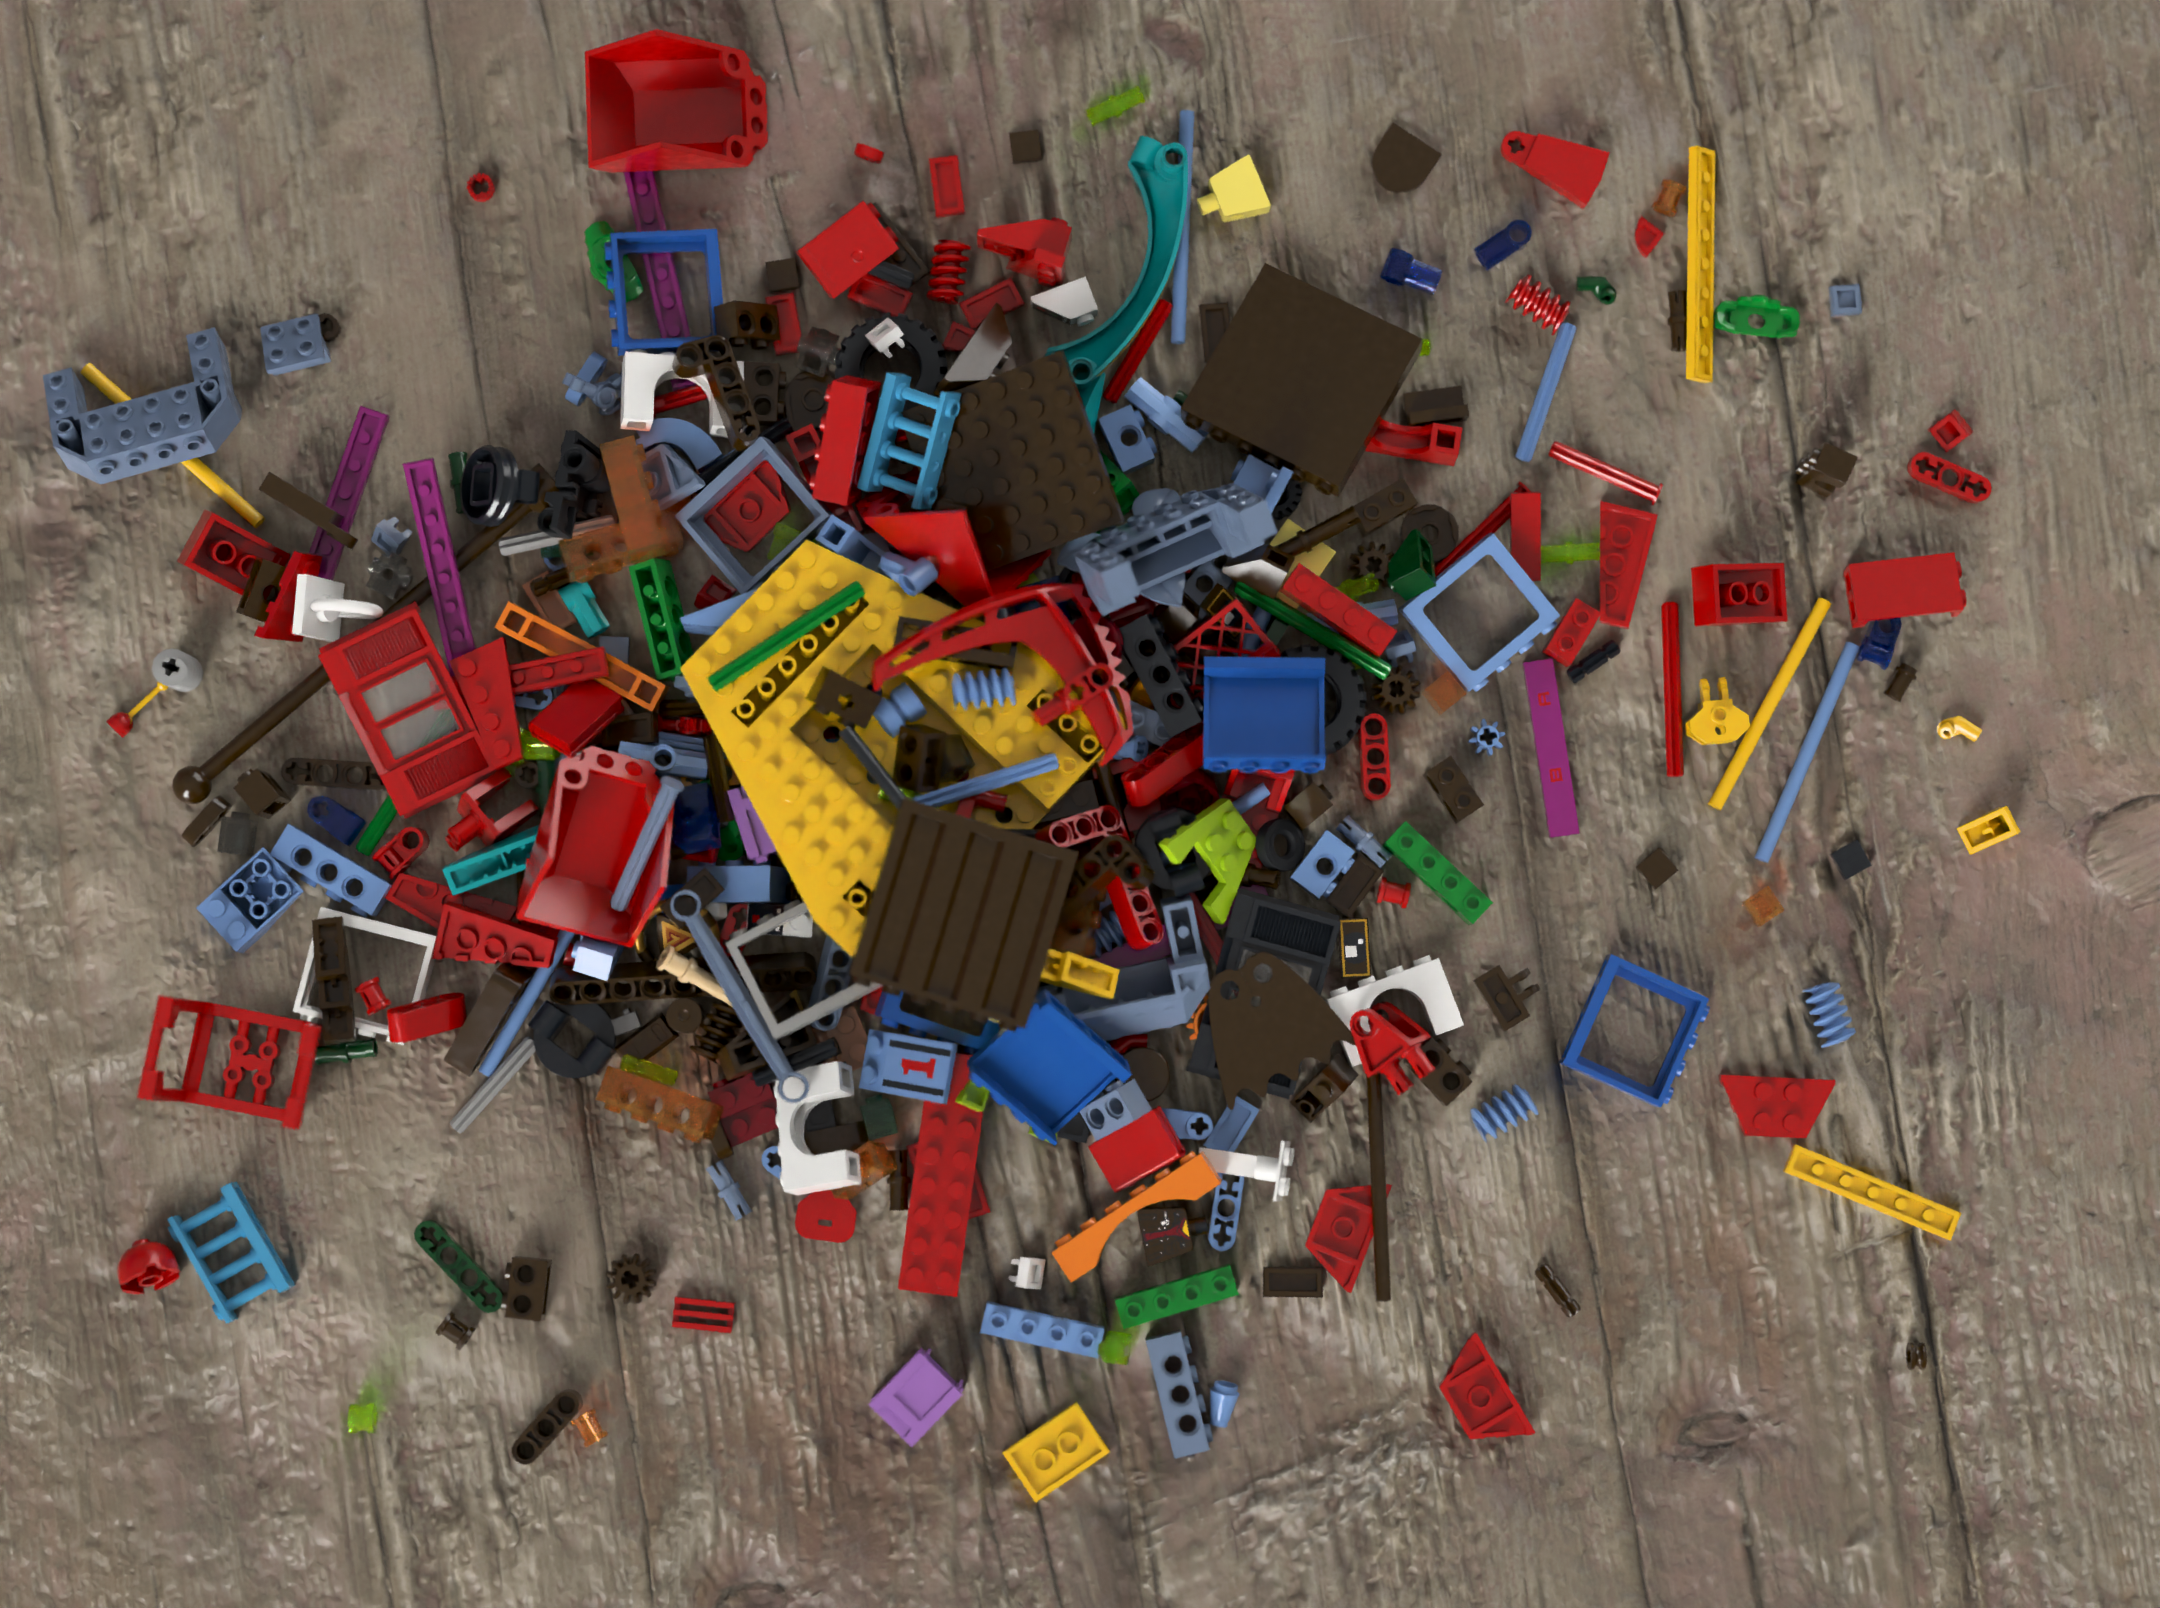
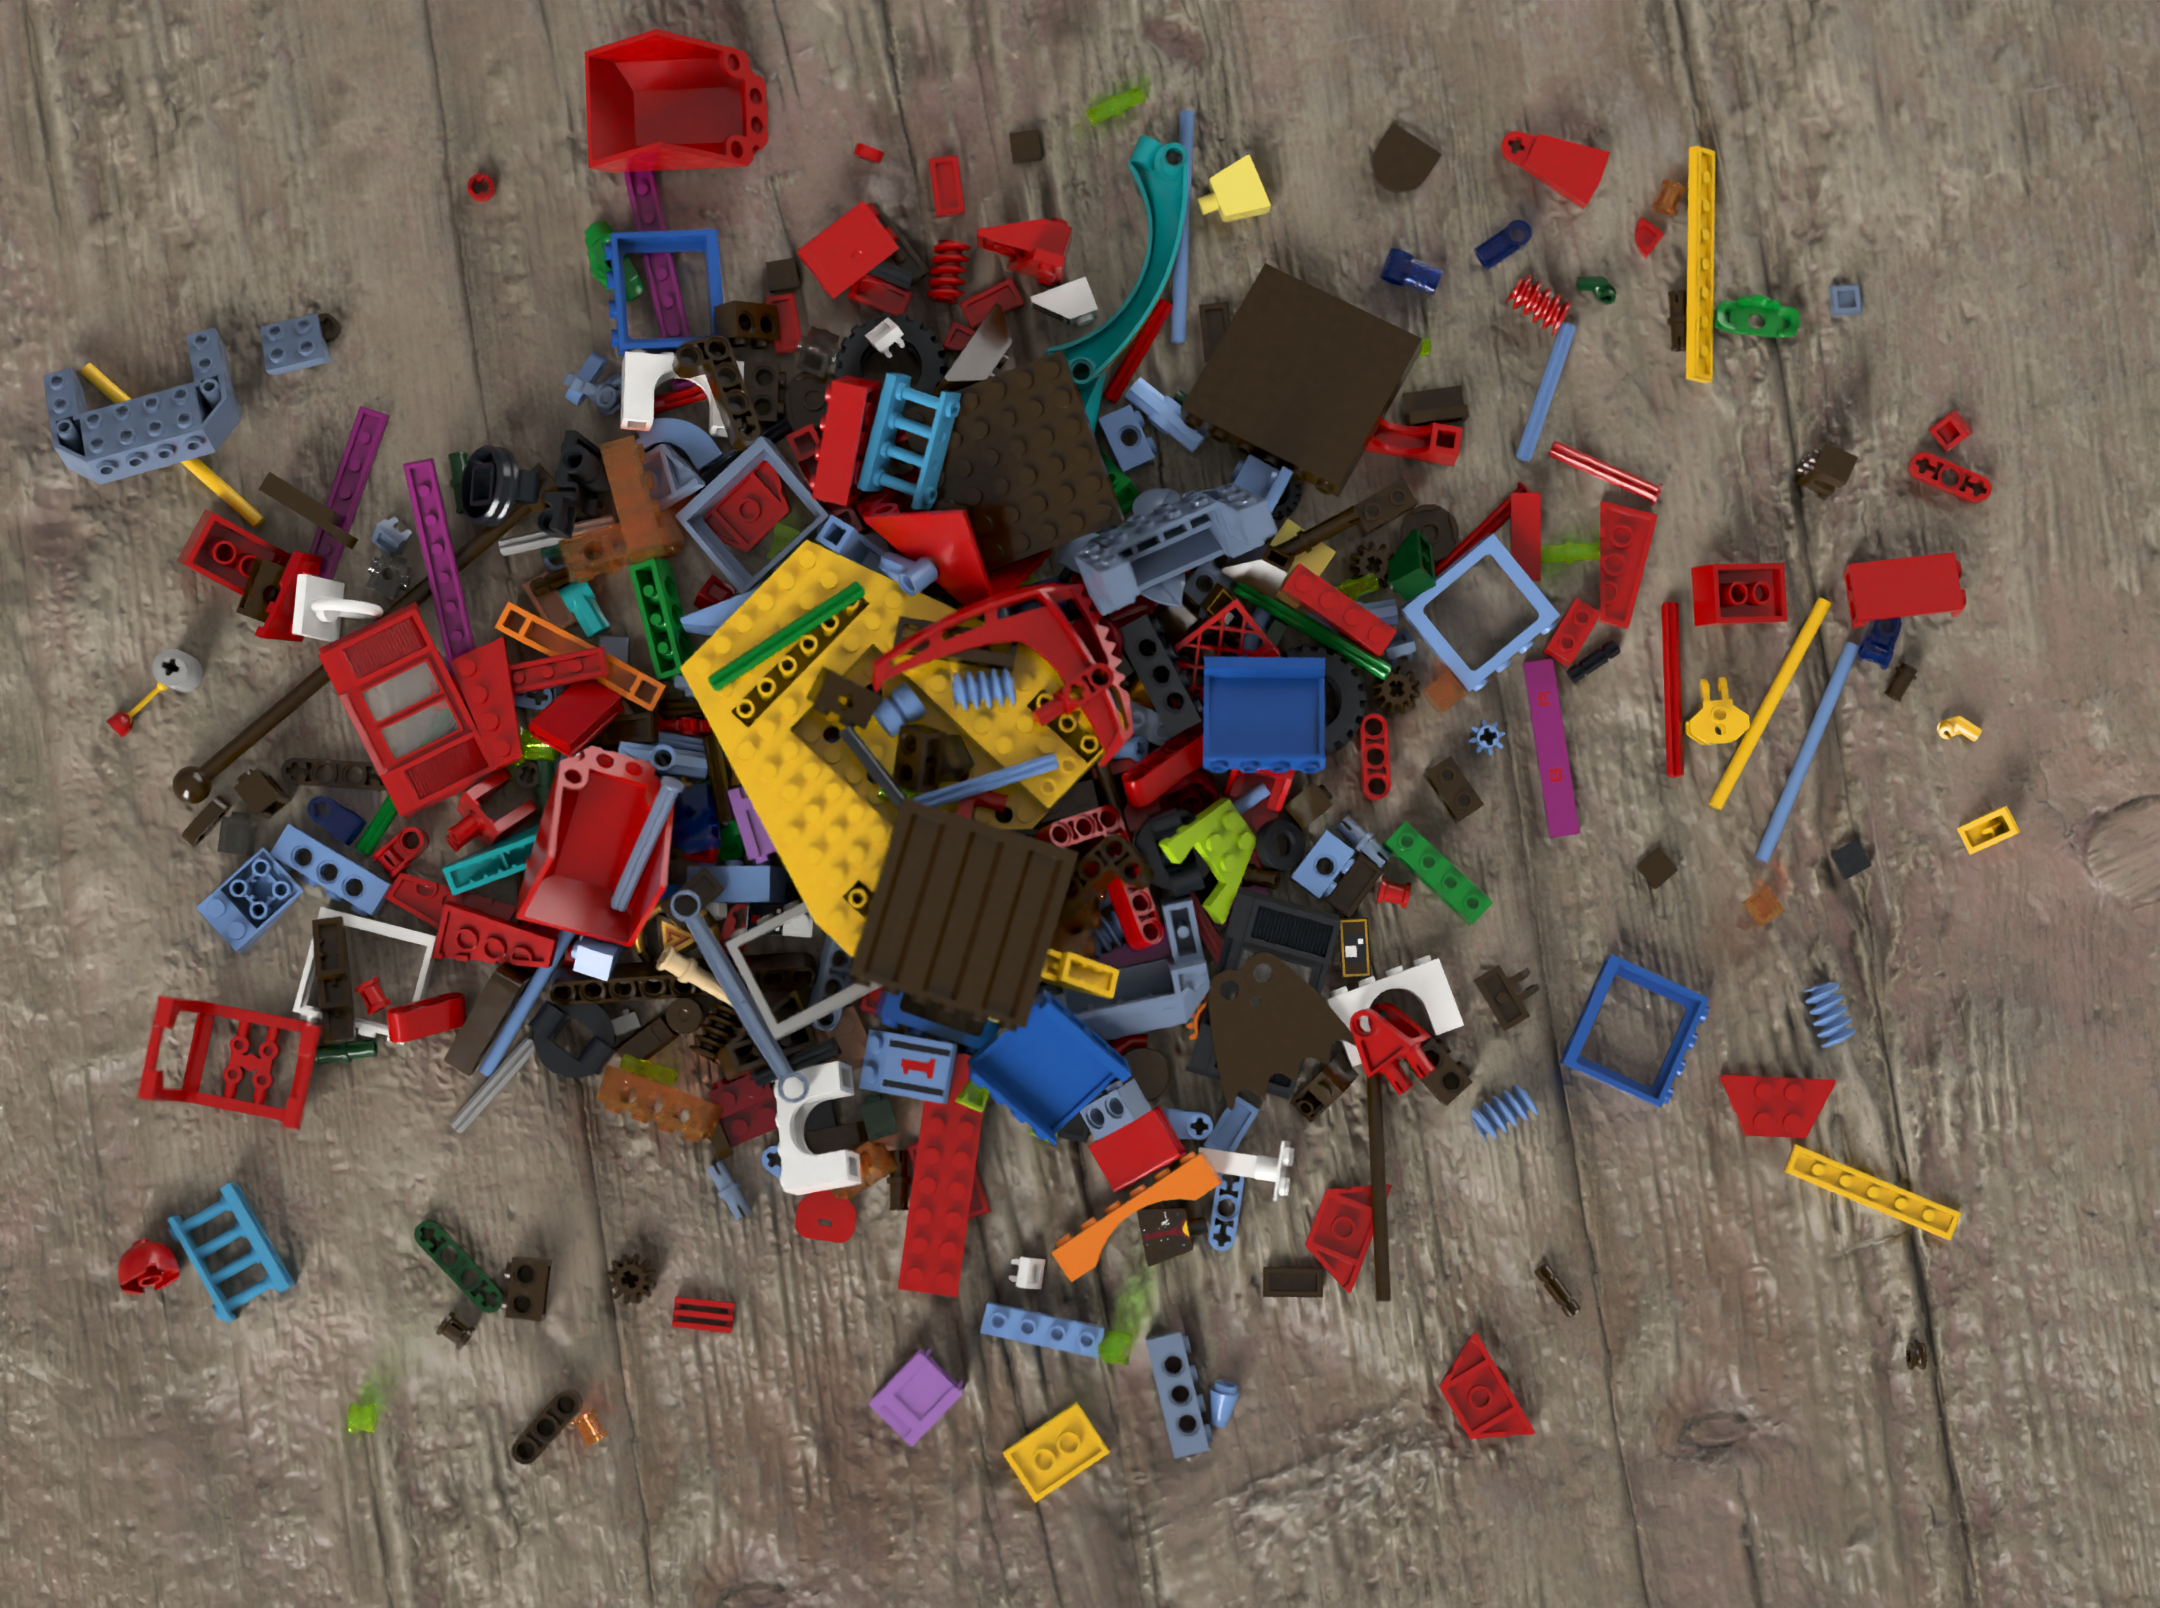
(1176, 1296): green brick -> none

